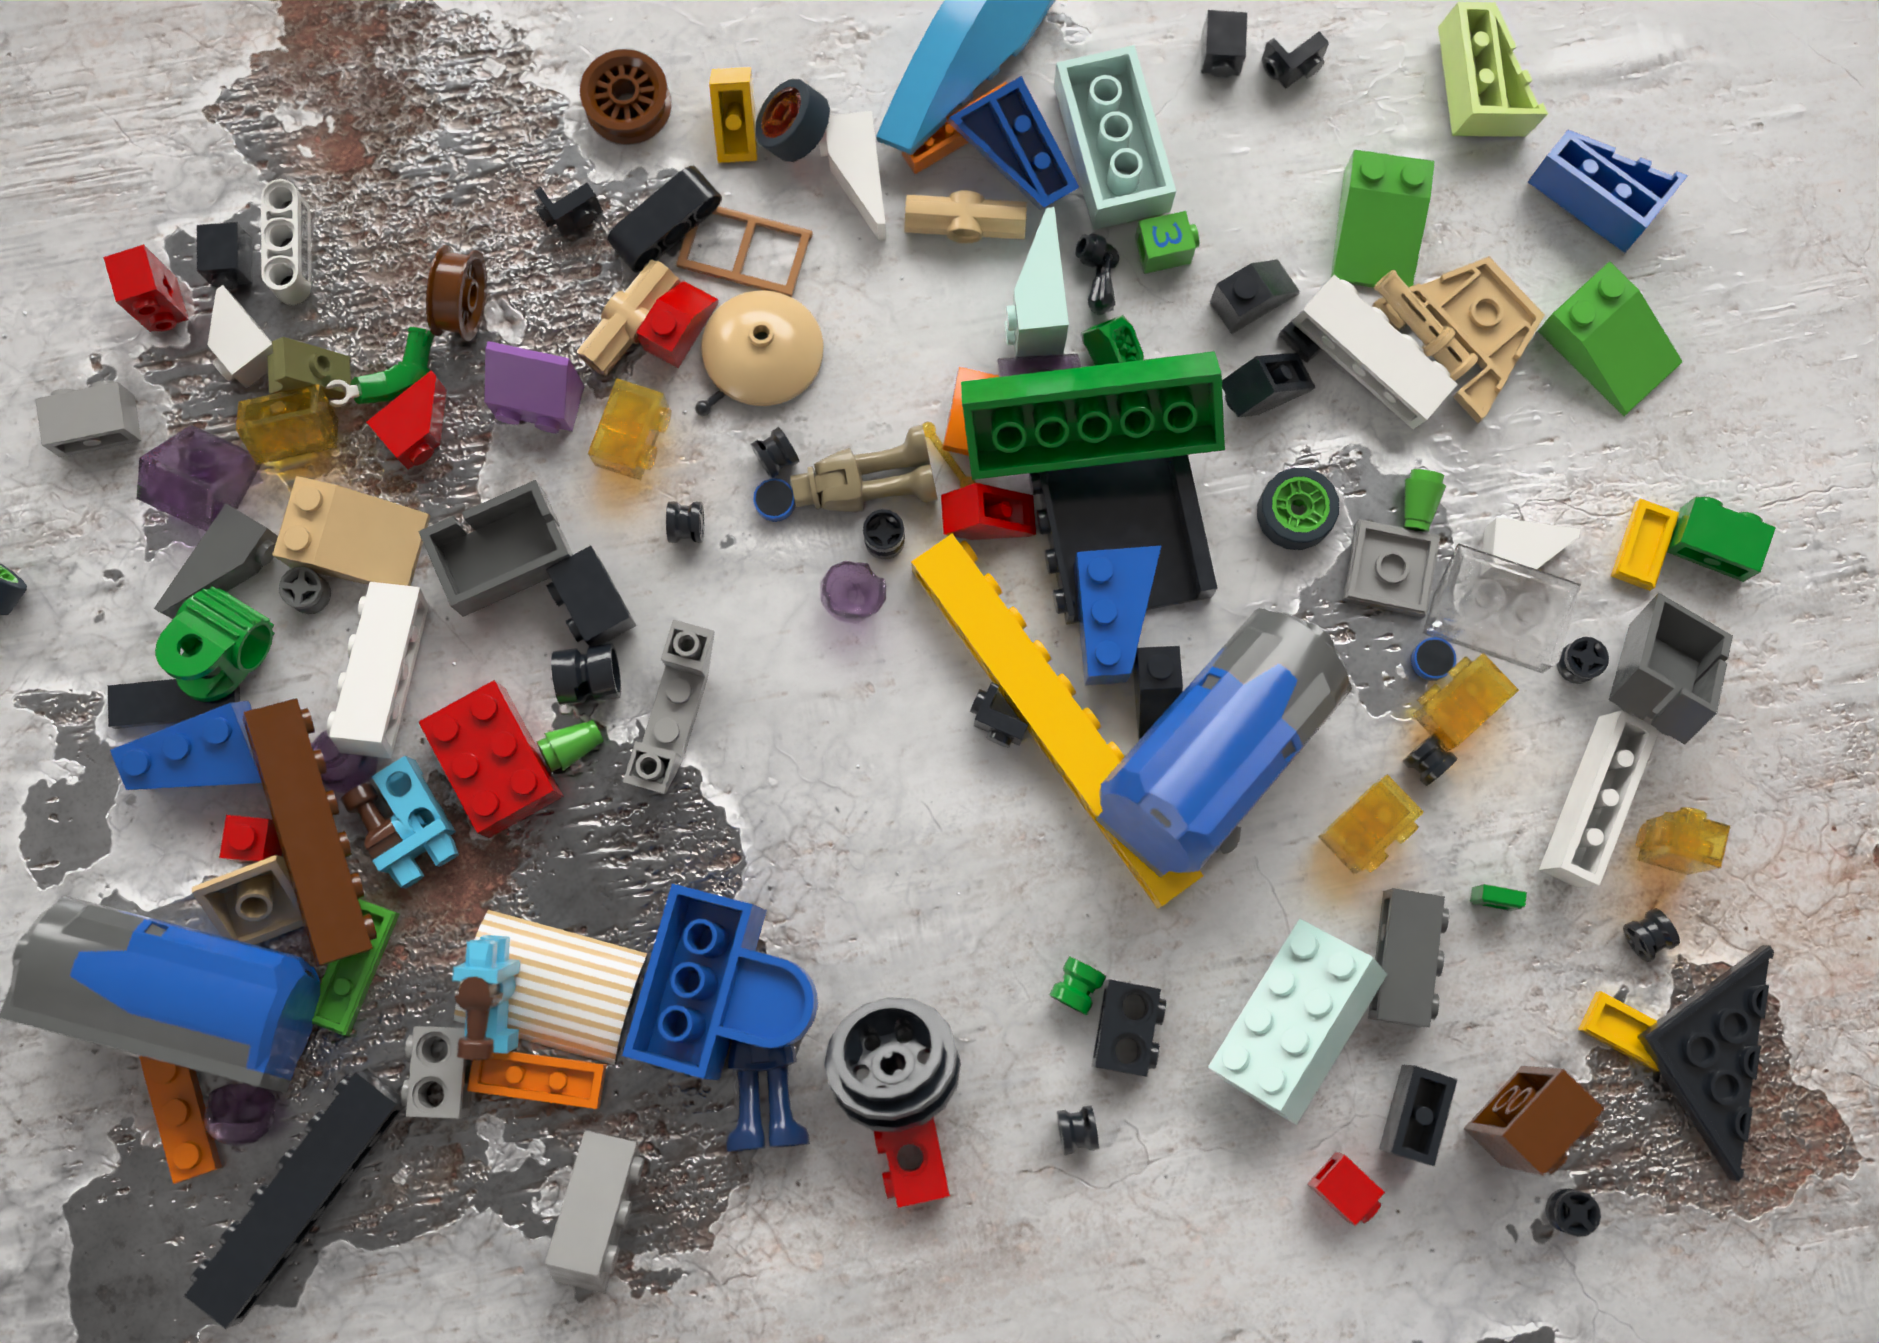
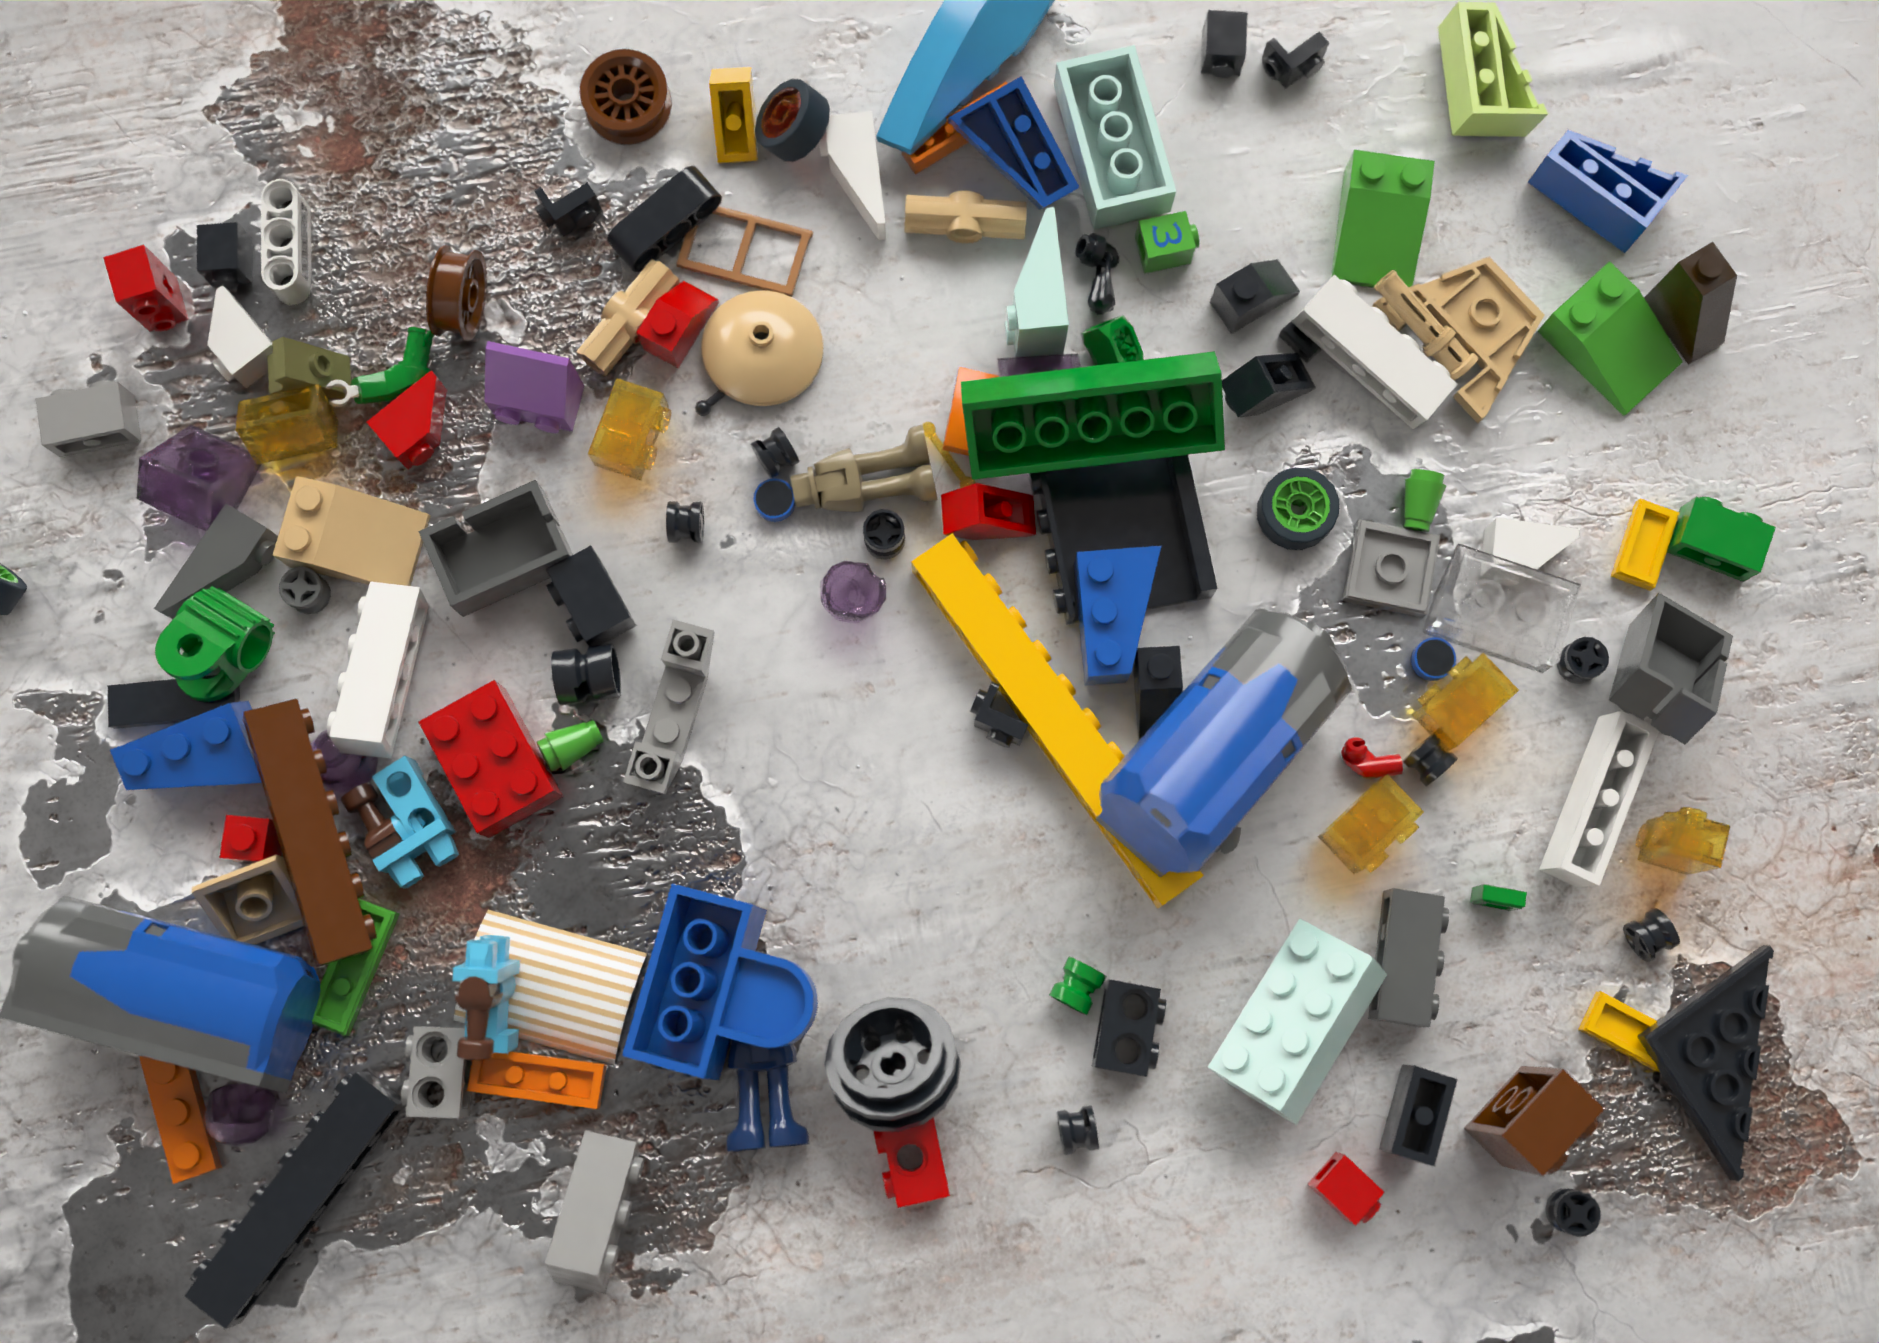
(1366, 764): none -> red arm
(1695, 302): none -> dark brown slope

